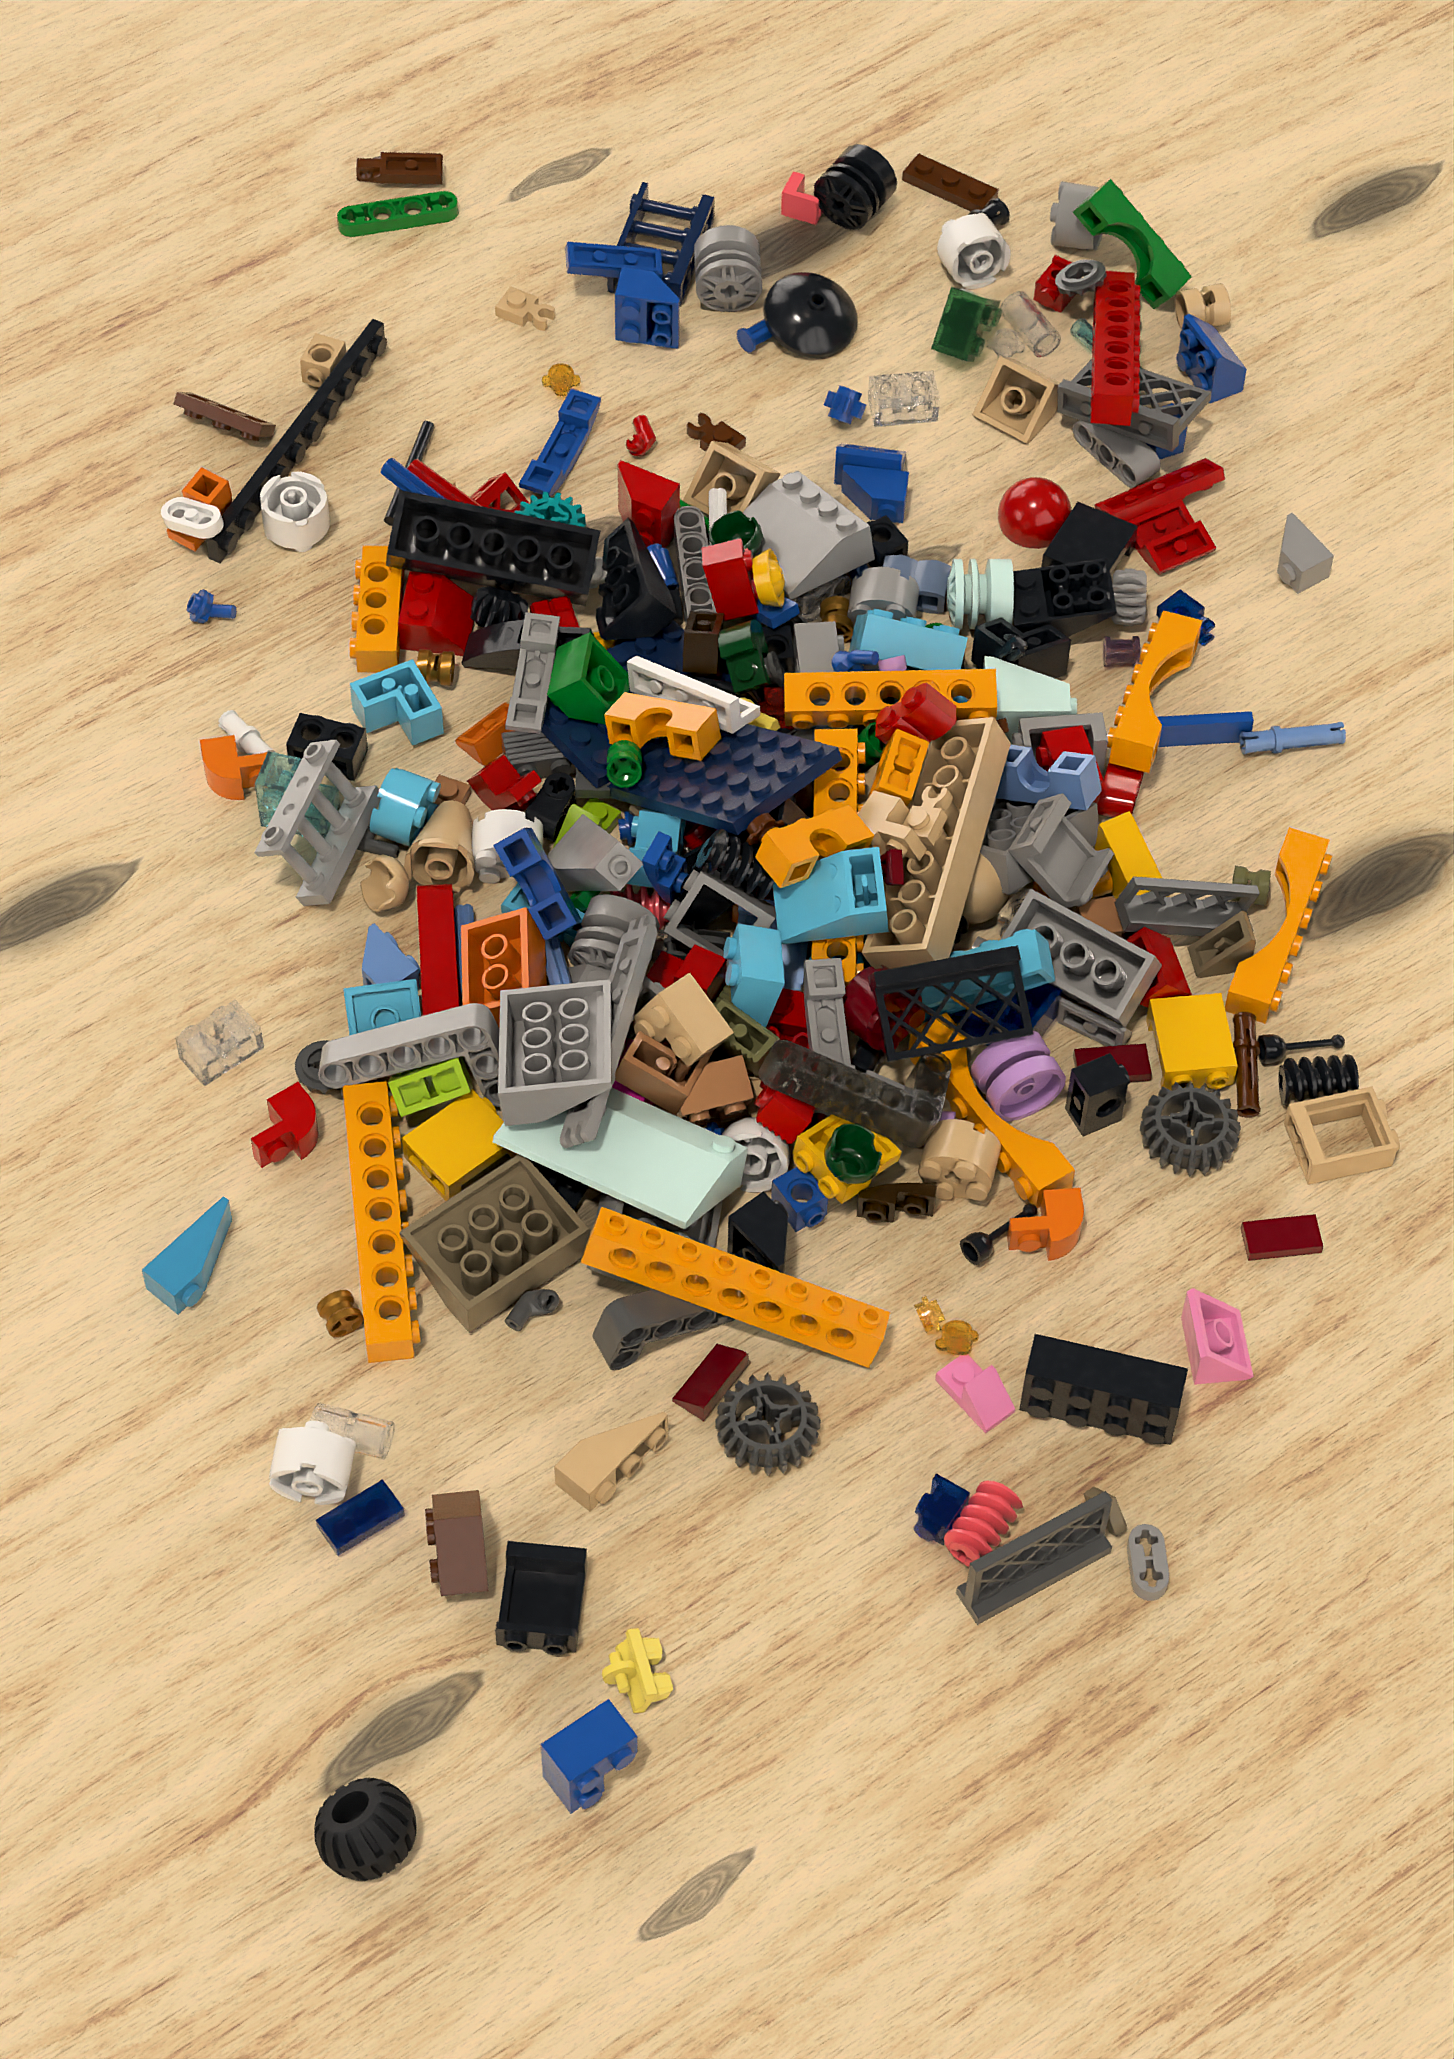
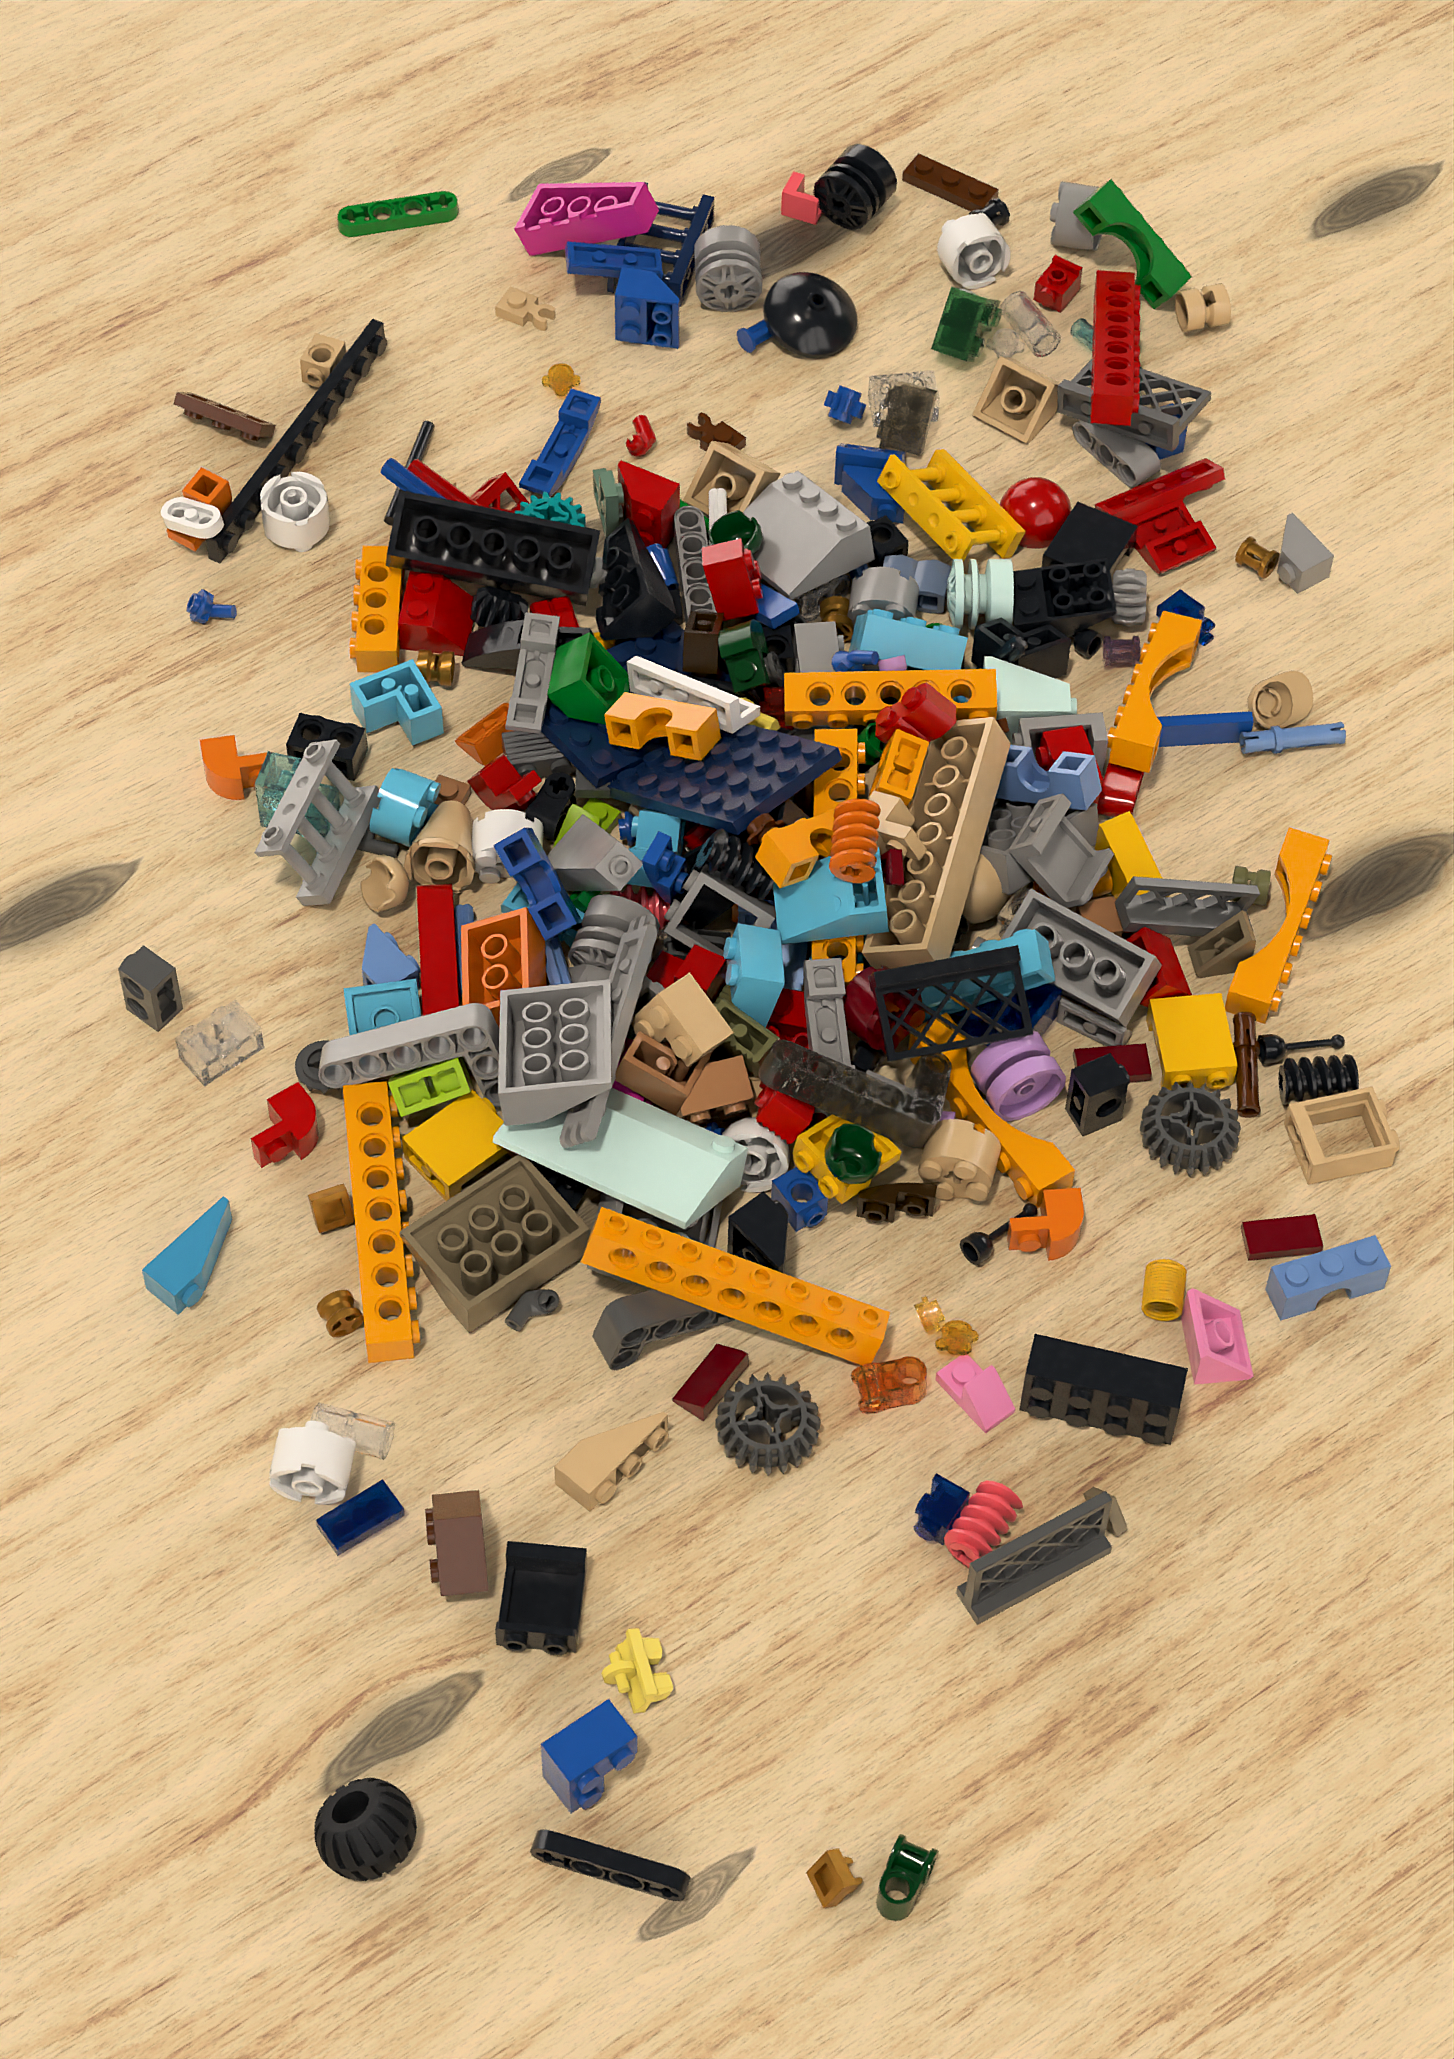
(150, 988): none -> dark grey brick
(246, 736): white pin -> none
(331, 1208): none -> pearl gold tile
(401, 168): reddish brown hinge -> none
(584, 214): none -> dark pink wedge
(607, 498): none -> sand green plate
(610, 1865): none -> black beam
(625, 771): green wheel -> none
(768, 579): yellow hat -> none
(832, 1878): none -> pearl gold tile
(854, 840): none -> orange piece
(887, 1384): none -> clear orange piece
(905, 1872): none -> dark green piece
(907, 418): none -> clear smoke bracket
(930, 816): tan plate -> none
(963, 493): none -> yellow fence
(1070, 280): dark grey gear -> none
(1087, 642): none -> black hinge
(1139, 1562): light grey beam -> none
(1163, 1289): none -> yellow piece
(1209, 359): blue slope -> none
(1268, 558): none -> pearl gold bush
(1281, 699): none -> tan cap
(1301, 1283): none -> medium blue arch

